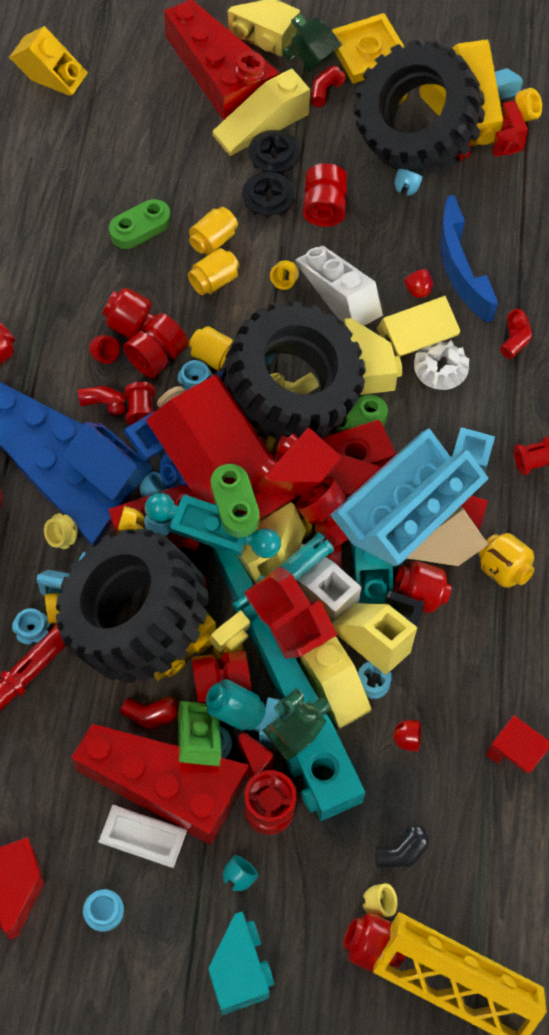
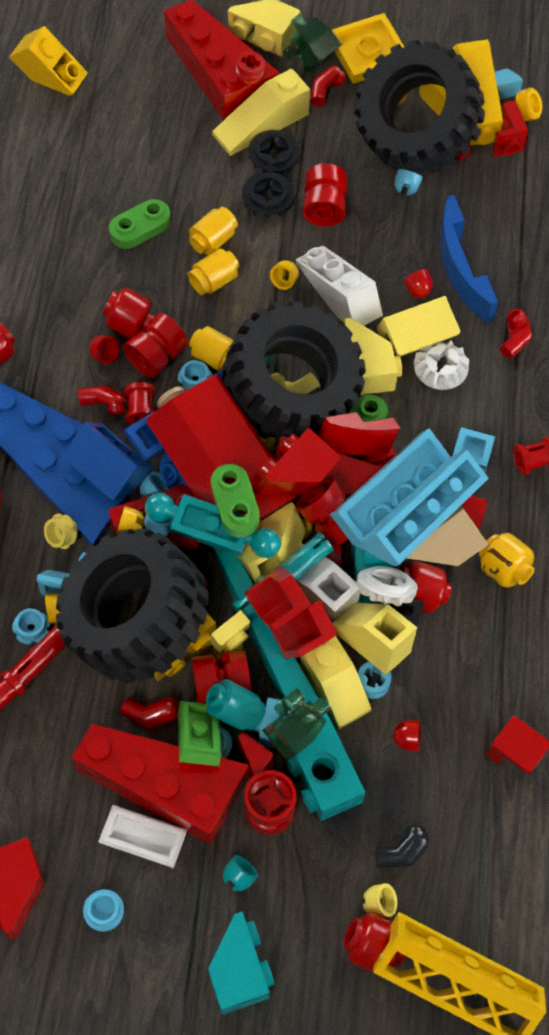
(351, 436): none -> red slope
(386, 585): none -> white gear

